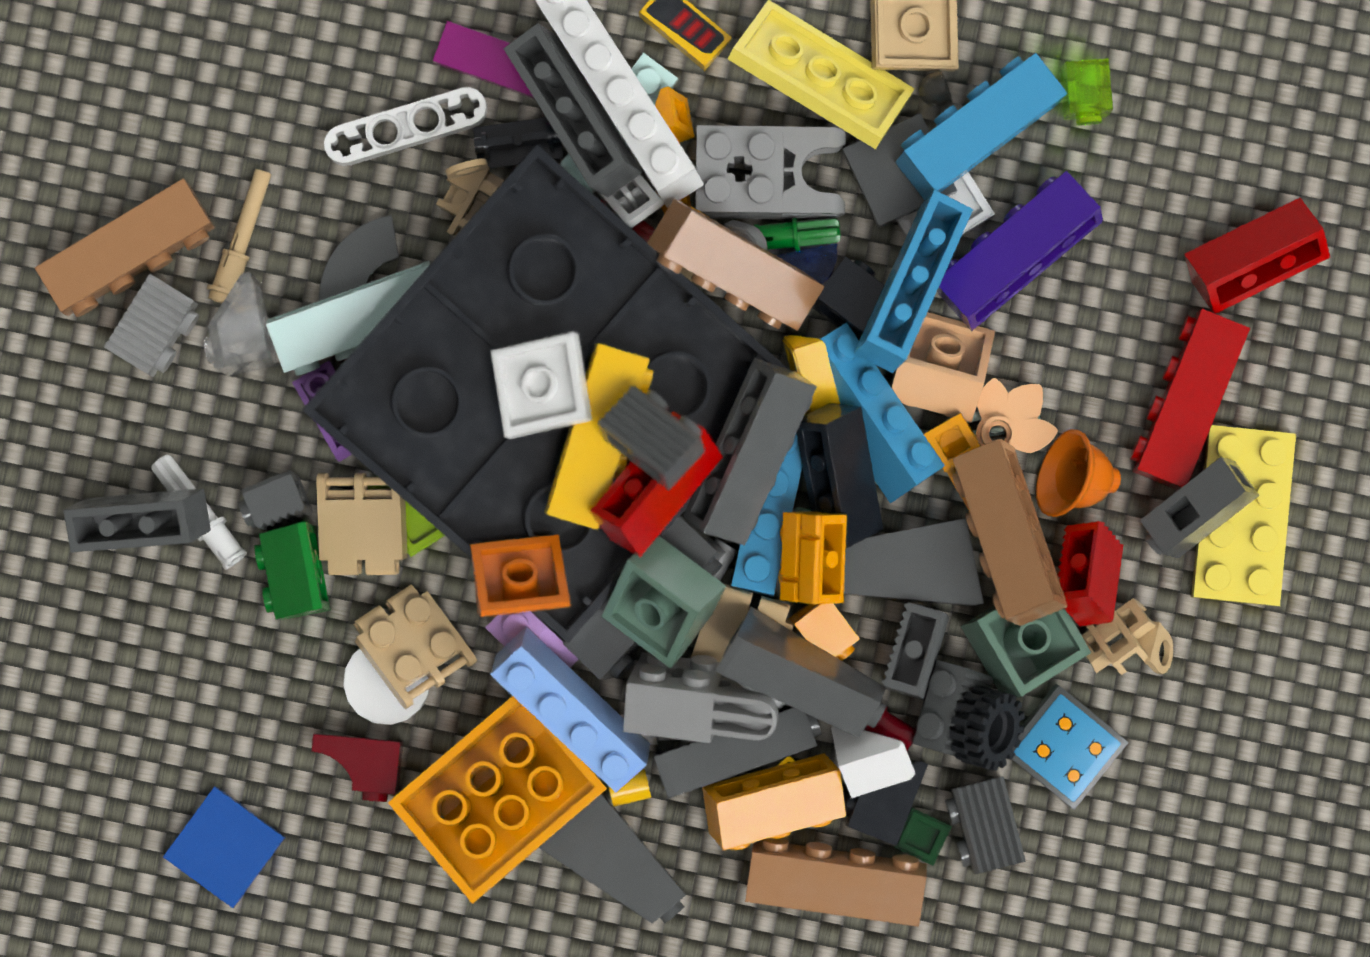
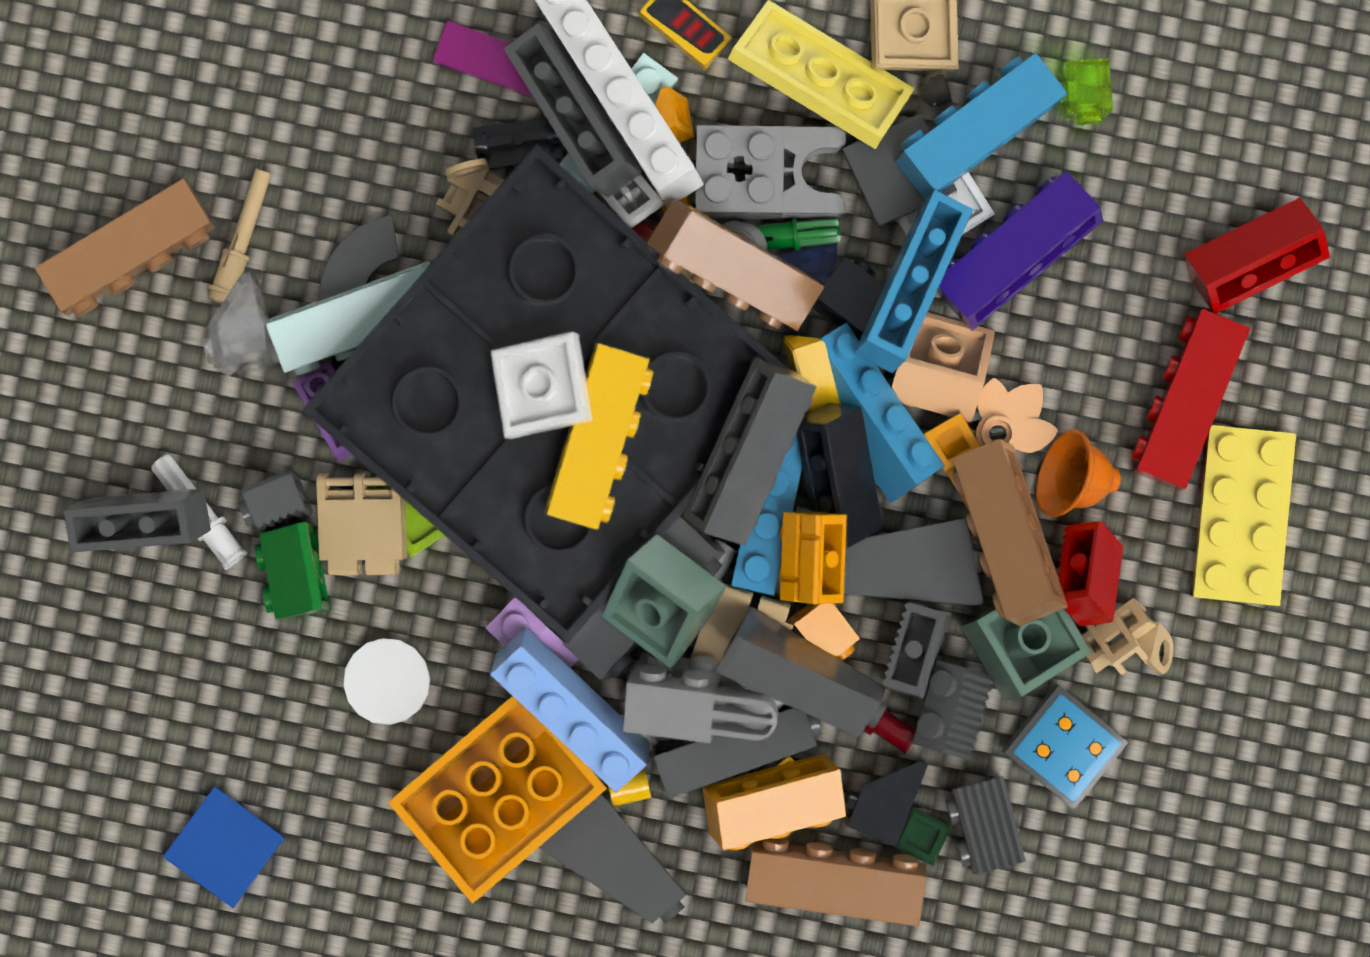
(153, 326): light grey brick -> none
(371, 763): dark red arch -> none
(407, 134): white beam -> none
(411, 643): tan plate -> none
(519, 575): orange slope -> none
(640, 508): red brick -> none
(652, 436): dark grey brick -> none
(870, 761): white slope -> none
(987, 728): black tyre -> none
(1198, 508): dark grey brick -> none

